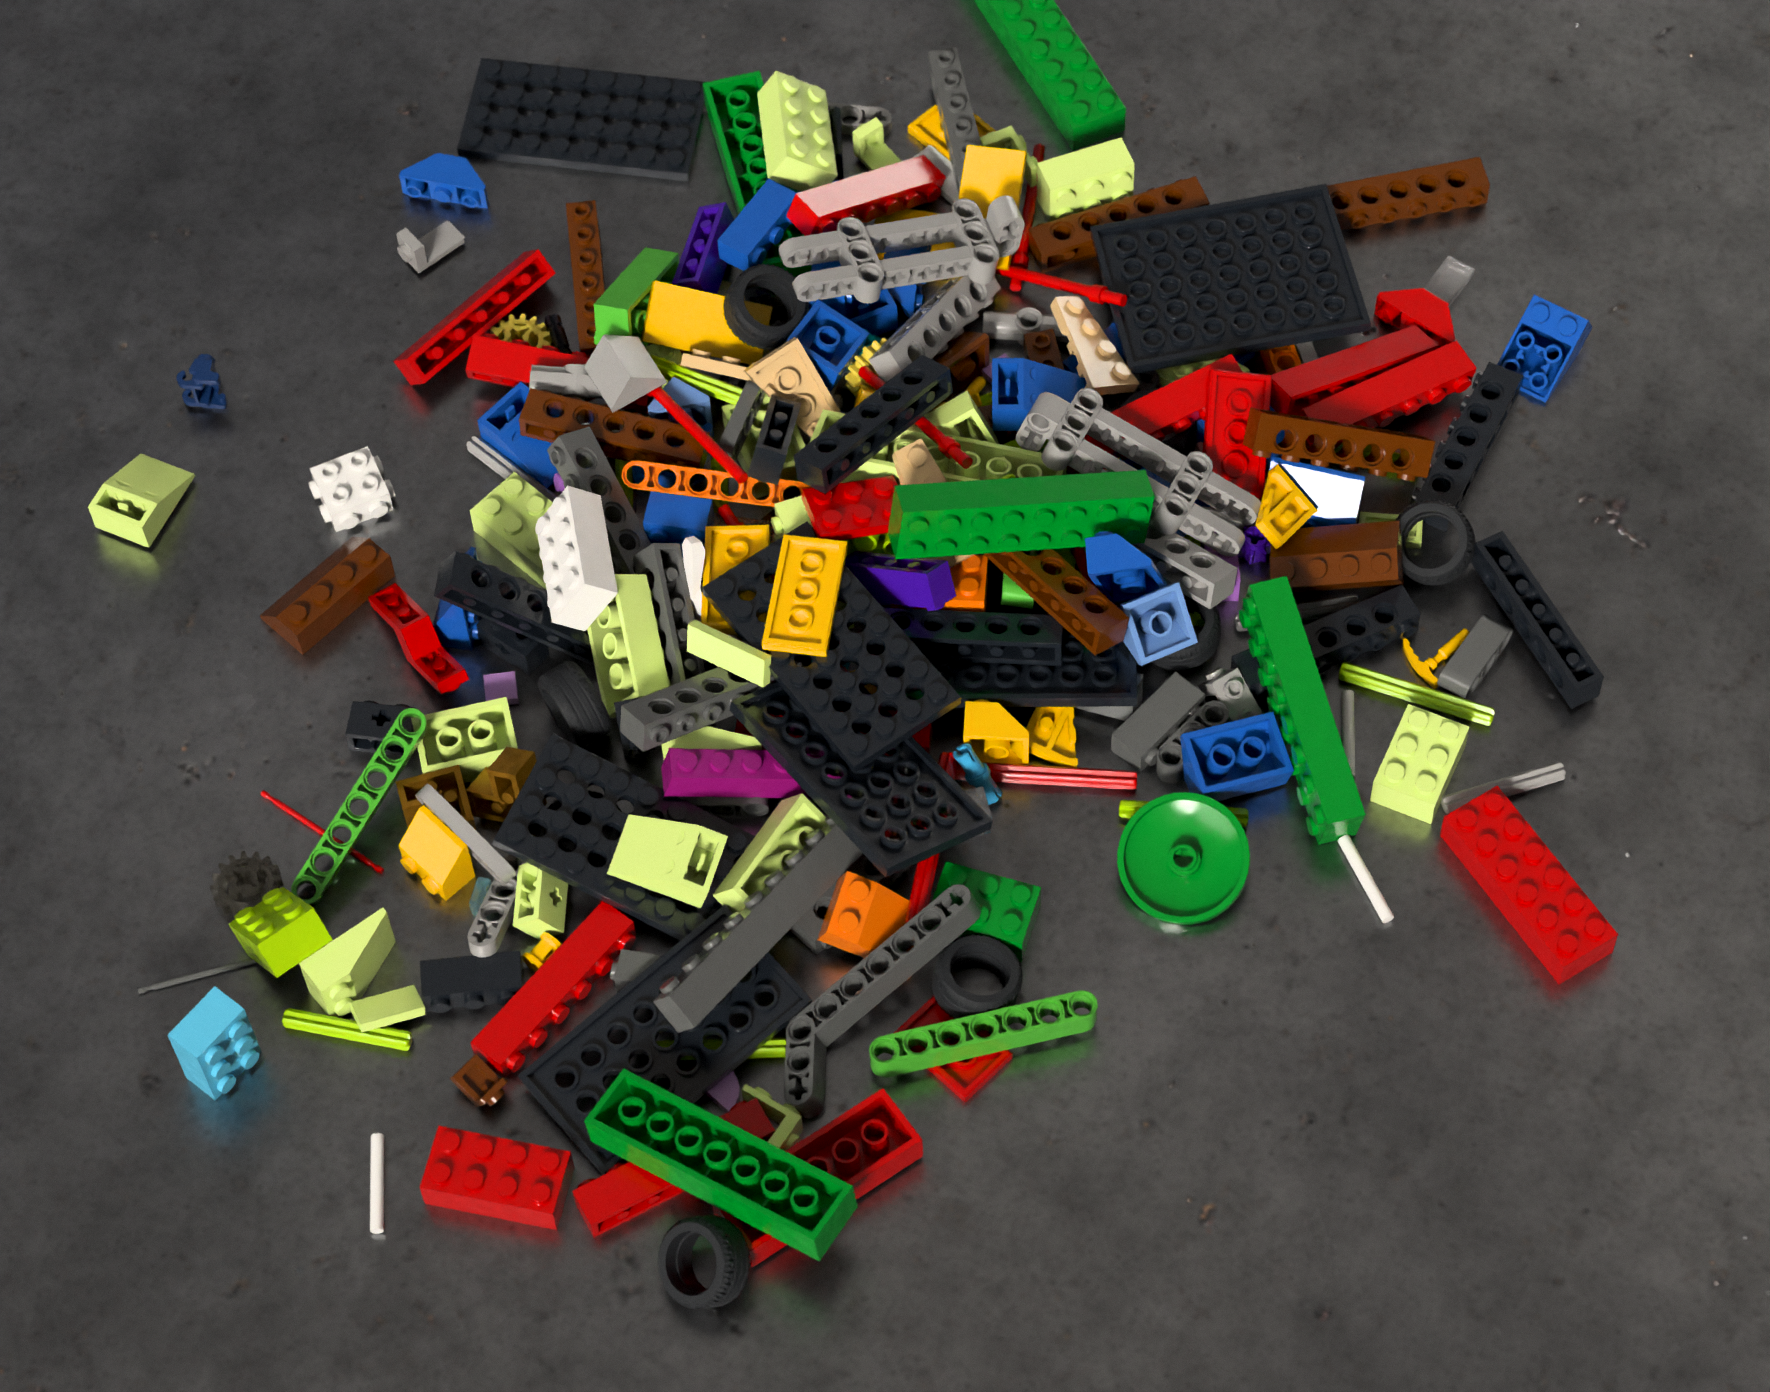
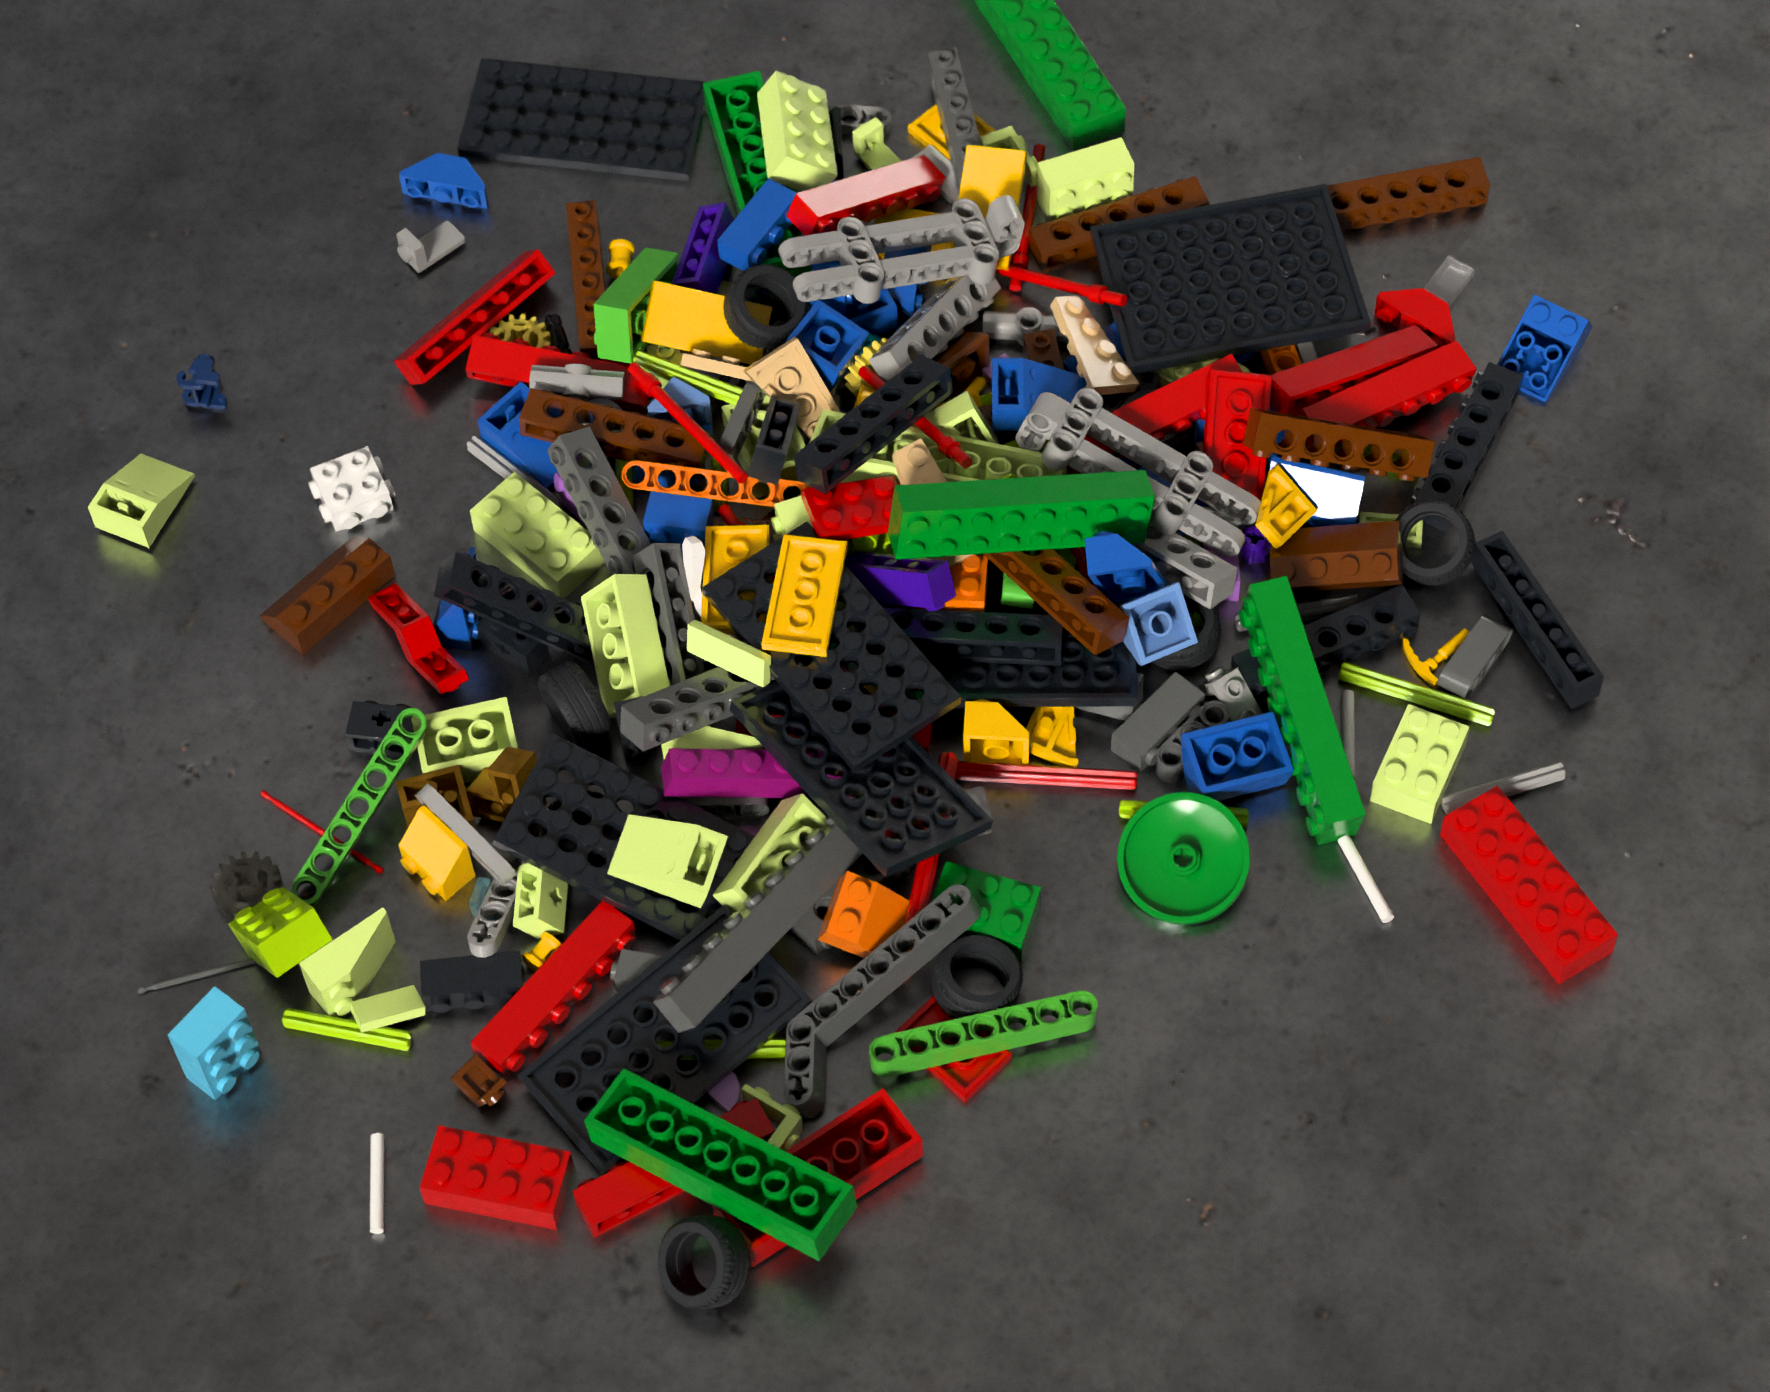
(500, 686): lavender tile -> none
(576, 558): white brick -> none
(620, 256): none -> yellow bush
(622, 370): light grey slope -> none
(977, 772): dark azure pin -> none

